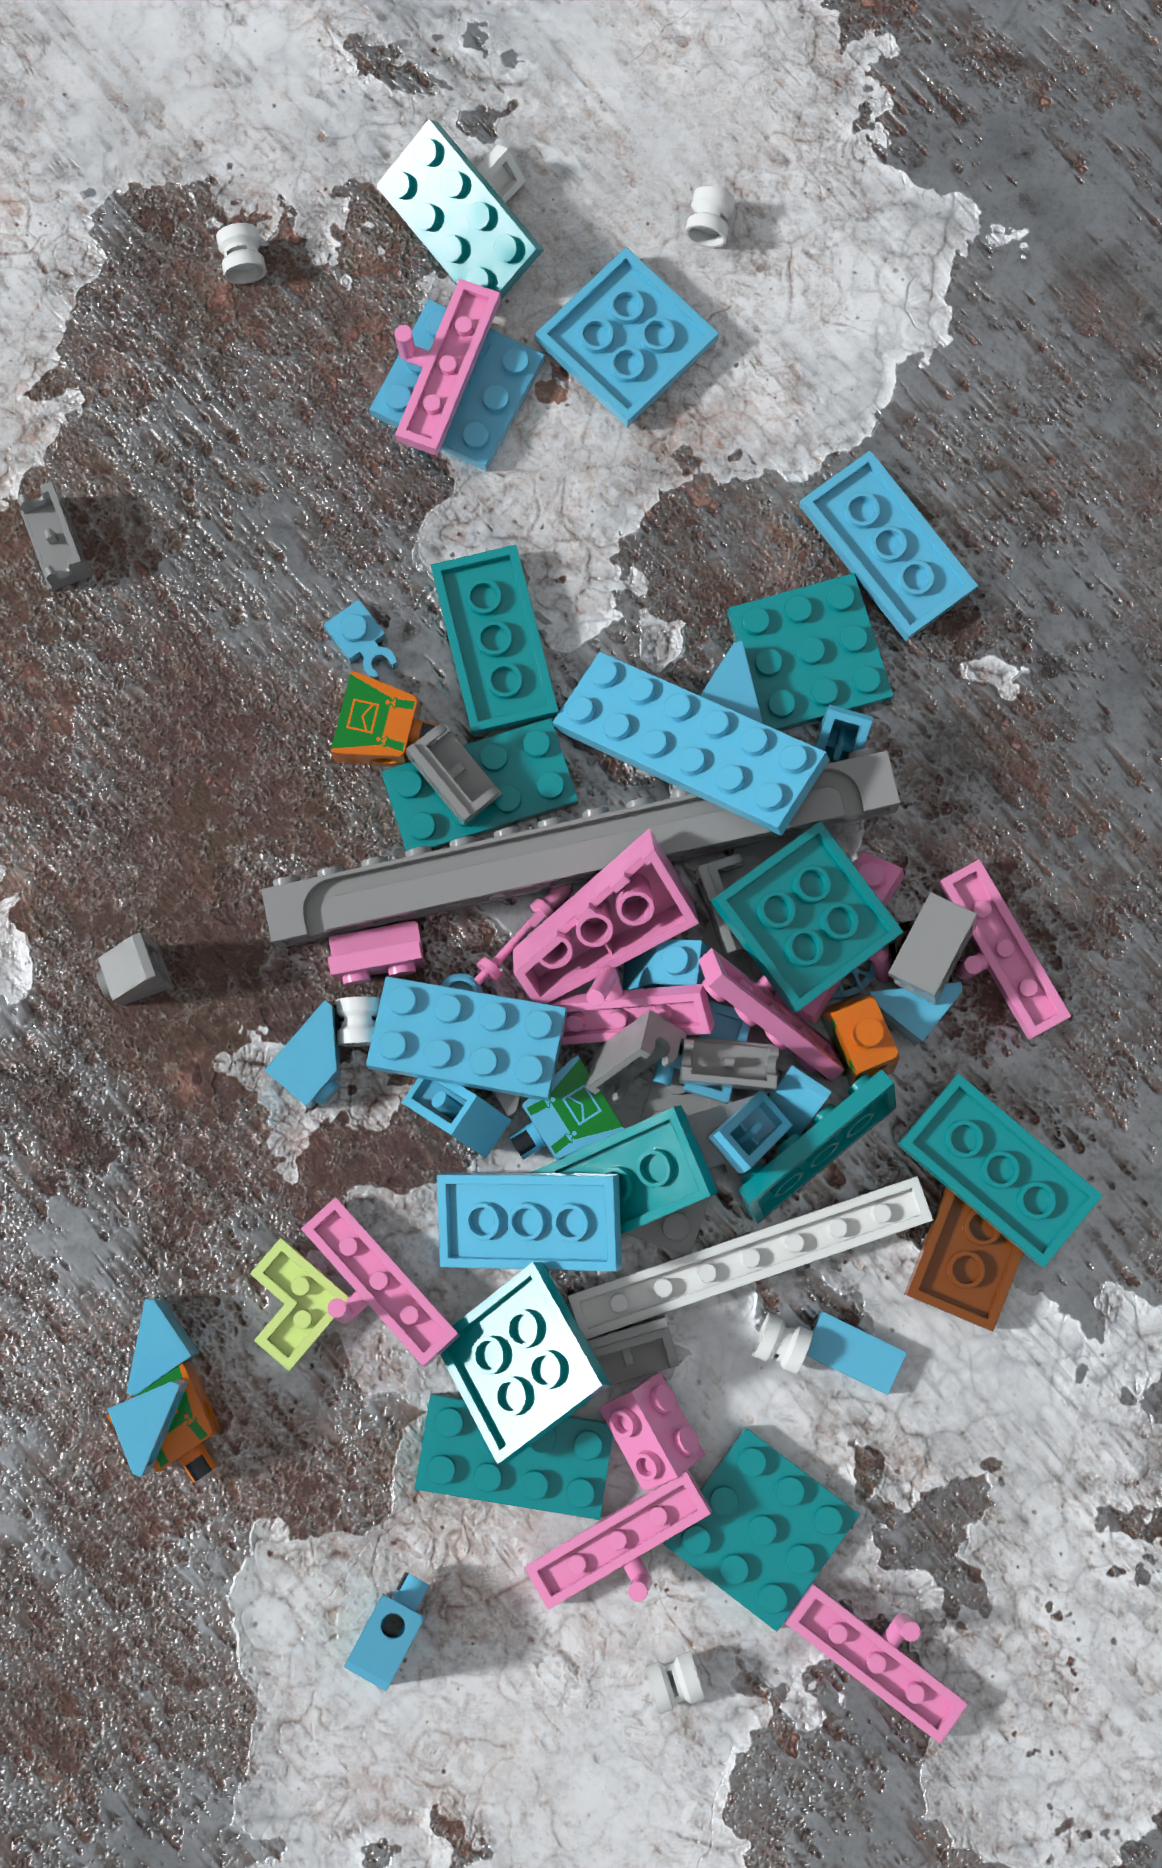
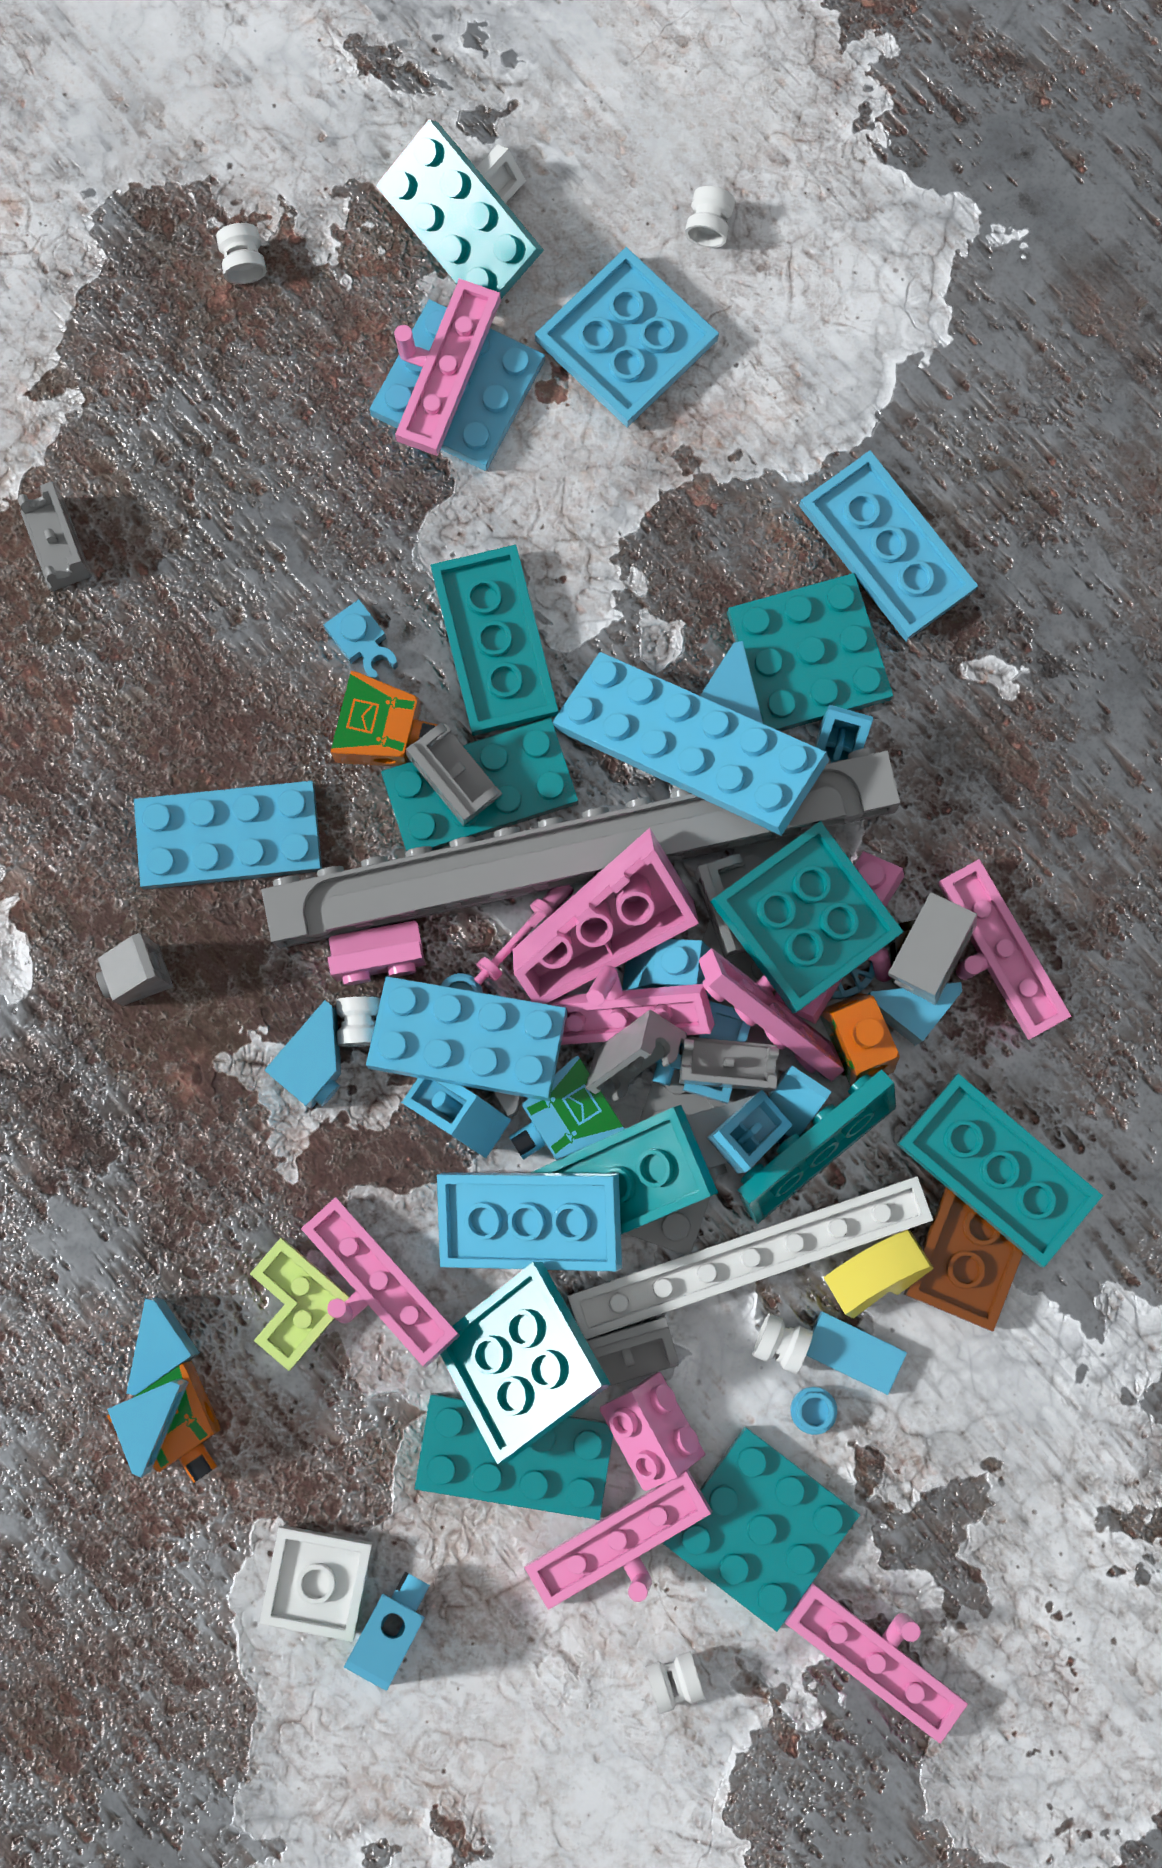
(227, 835): none -> medium azure plate
(316, 1583): none -> white plate
(813, 1410): none -> medium azure plate
(876, 1271): none -> light yellow slope

